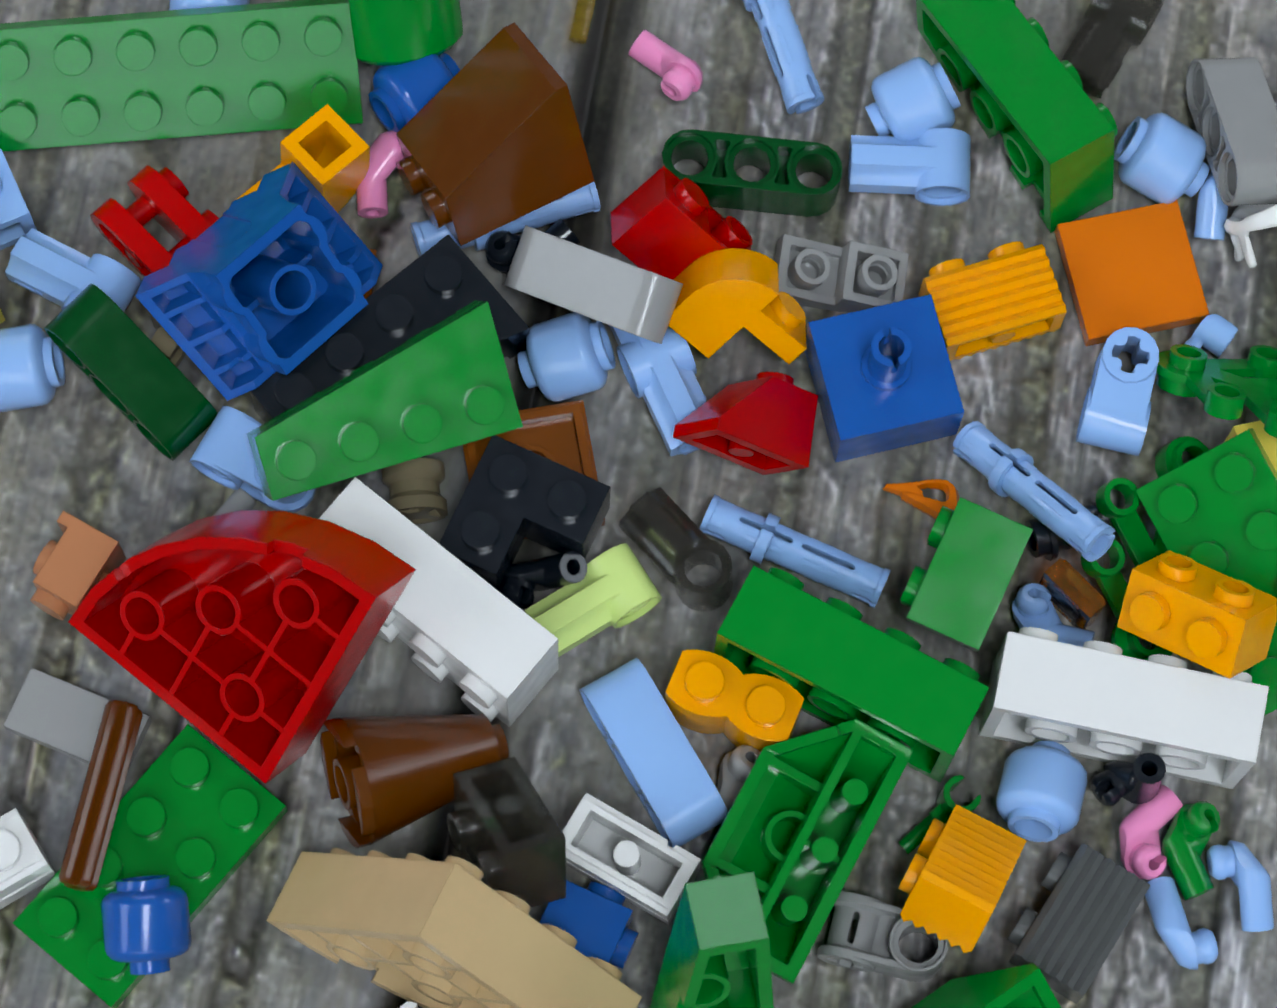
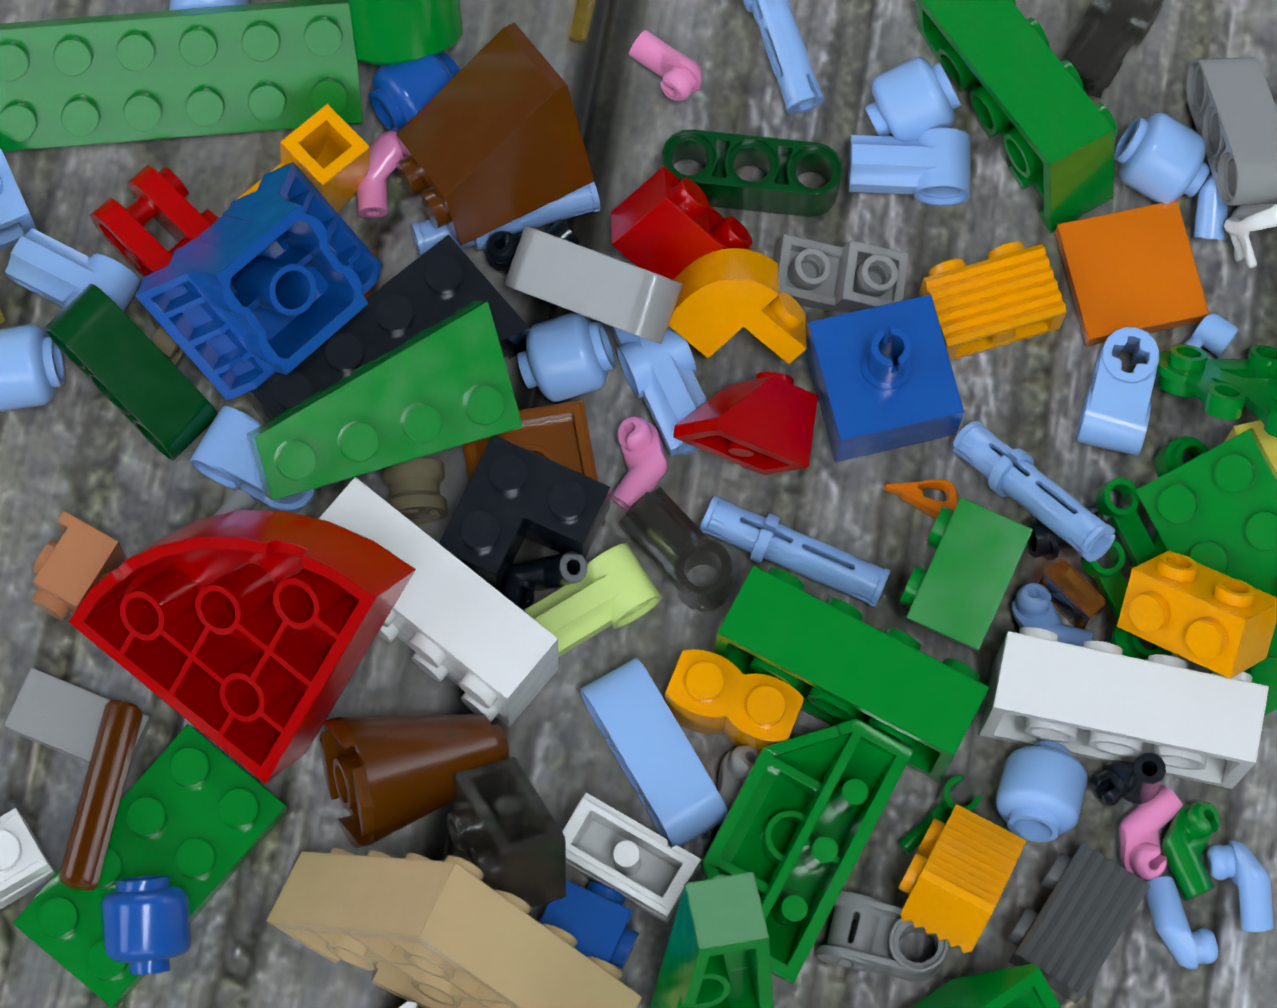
(644, 460): none -> bright pink arm

